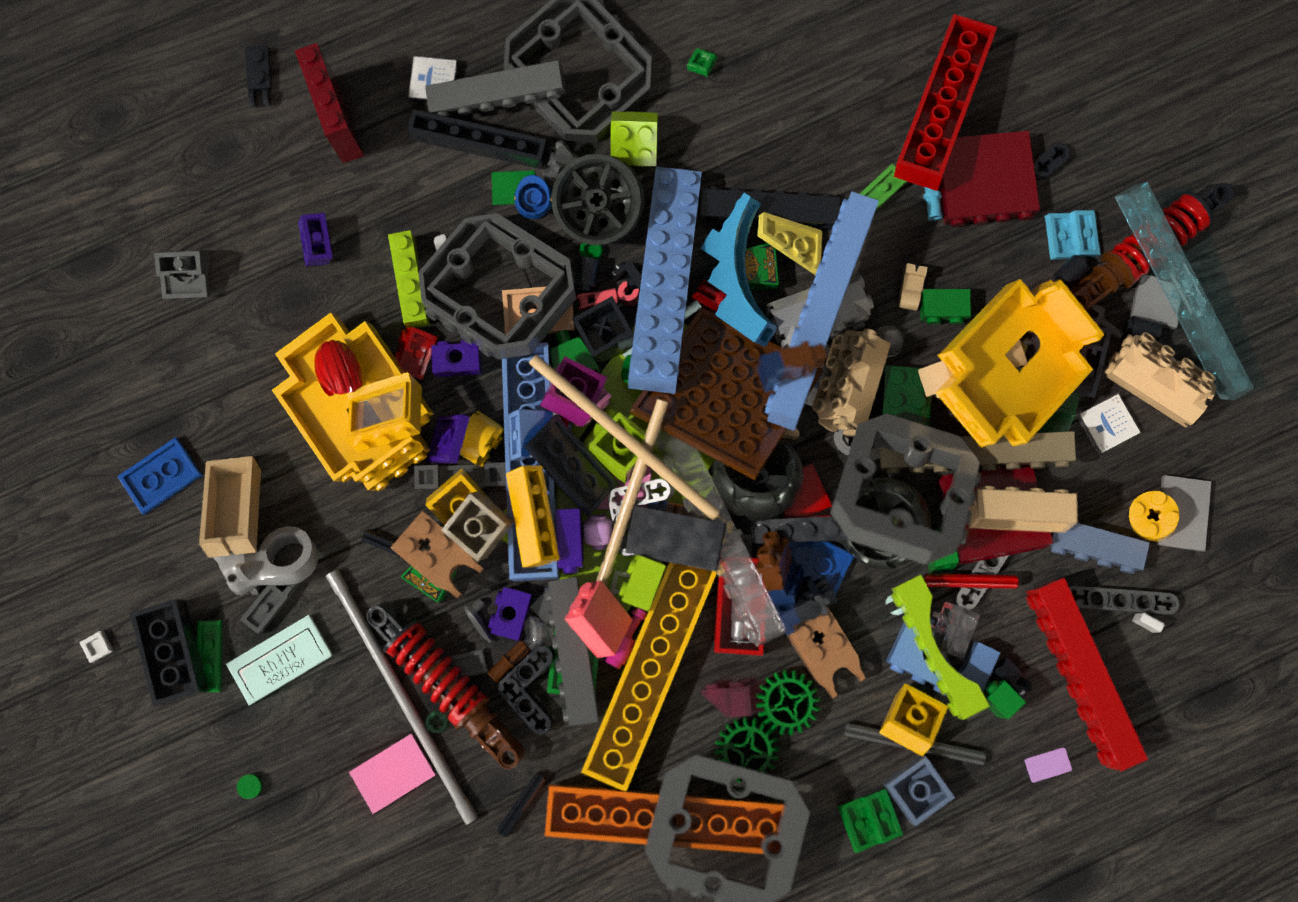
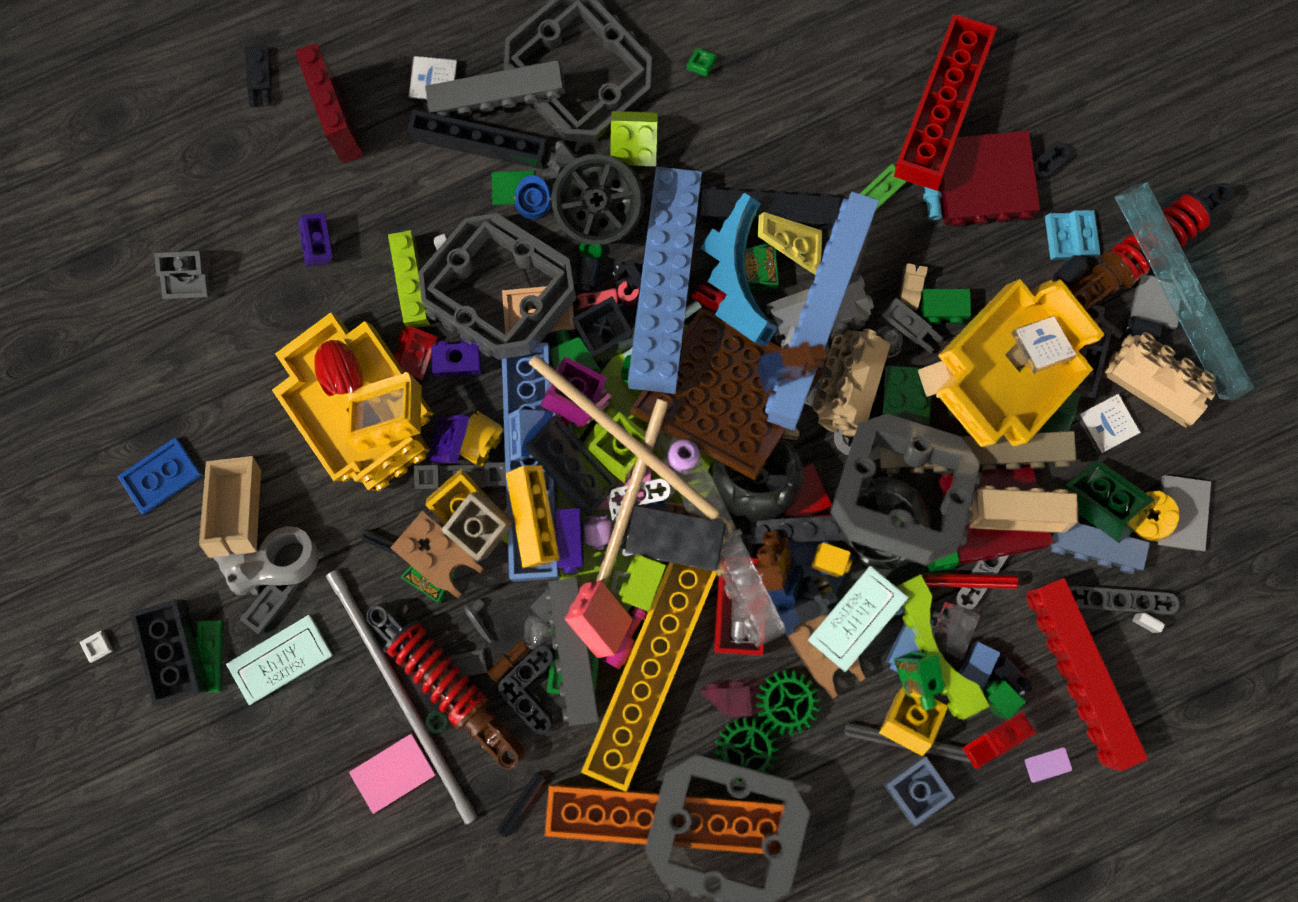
(249, 786): green tile -> none
(510, 628): dark purple brick -> none
(681, 450): none -> lavender head
(831, 560): none -> yellow brick
(857, 618): none -> light aqua tile
(870, 820): green slope -> none
(909, 323): none -> dark grey hinge
(921, 676): none -> green torso
(999, 740): none -> red panel
(1044, 344): none -> white tile
(1109, 500): none -> dark green slope

